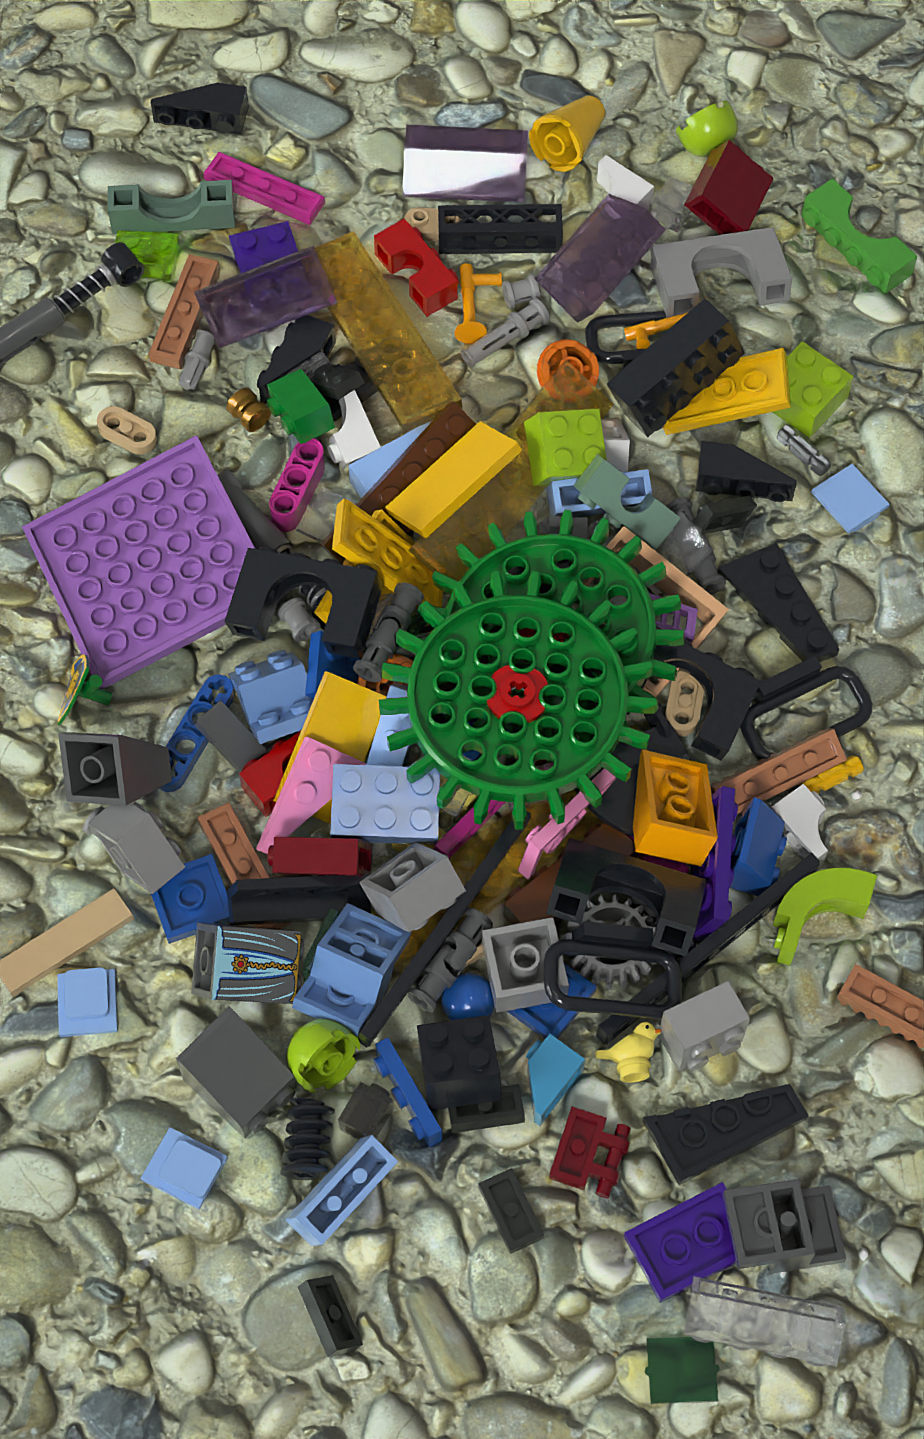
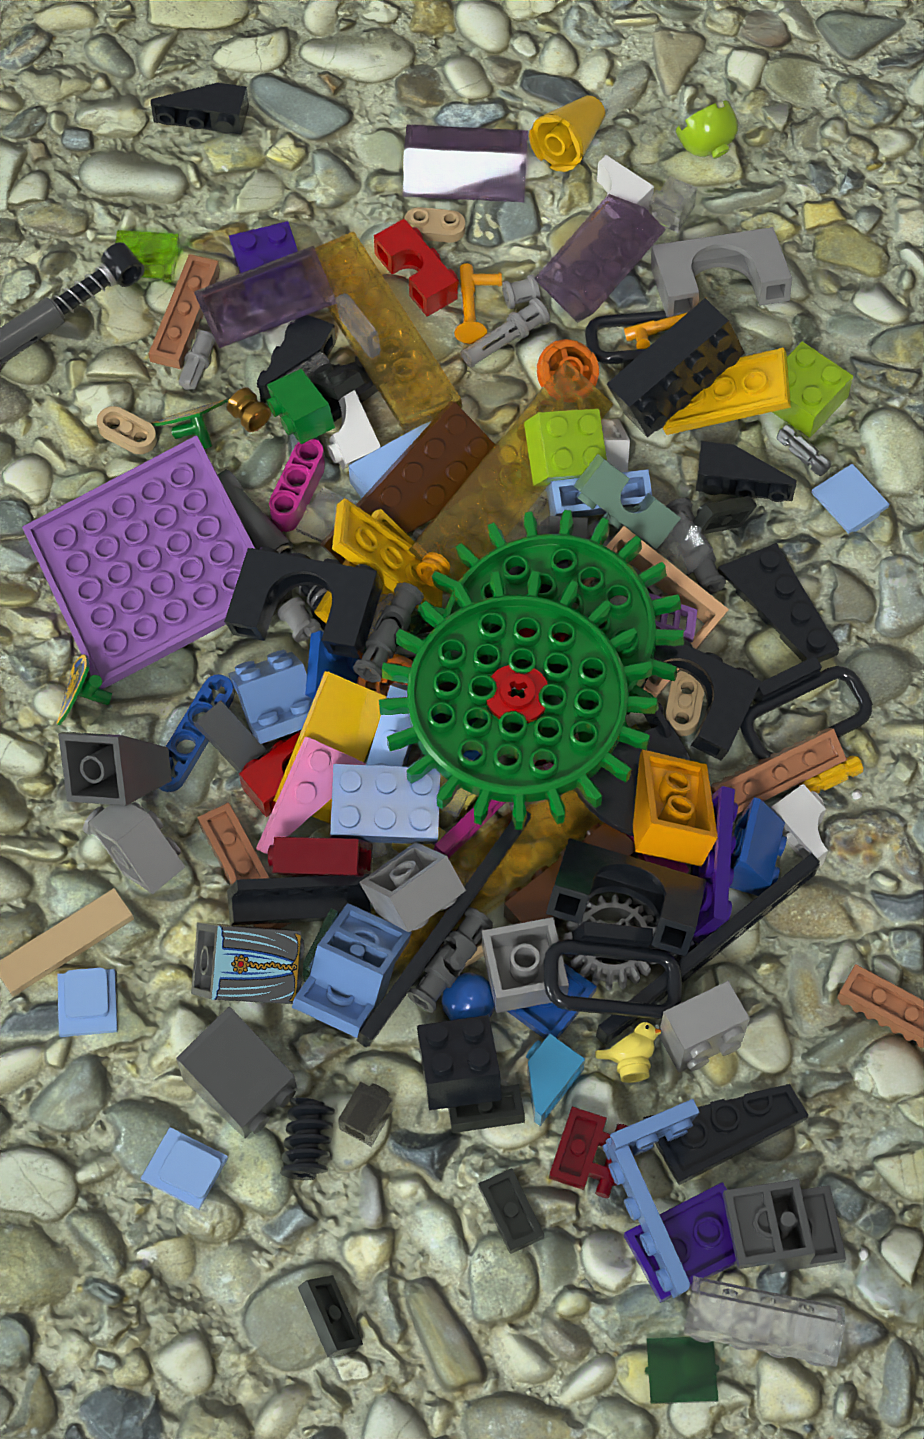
(190, 898): blue plate -> none
(196, 426): none -> green shield
(205, 208): sand green arch -> none
(266, 188): dark pink tile -> none
(321, 1054): lime cylinder -> none
(341, 1190): light blue brick -> none
(358, 325): none -> clear tile
(406, 1093): blue plate -> none
(432, 562): none -> light orange bush
(453, 479): yellow tile -> none
(500, 234): black fence -> none
(551, 835): bright pink wing -> none
(639, 1204): none -> medium blue bracket
(729, 190): dark red brick -> none
(820, 892): lime arch -> none
(881, 260): bright green arch -> none

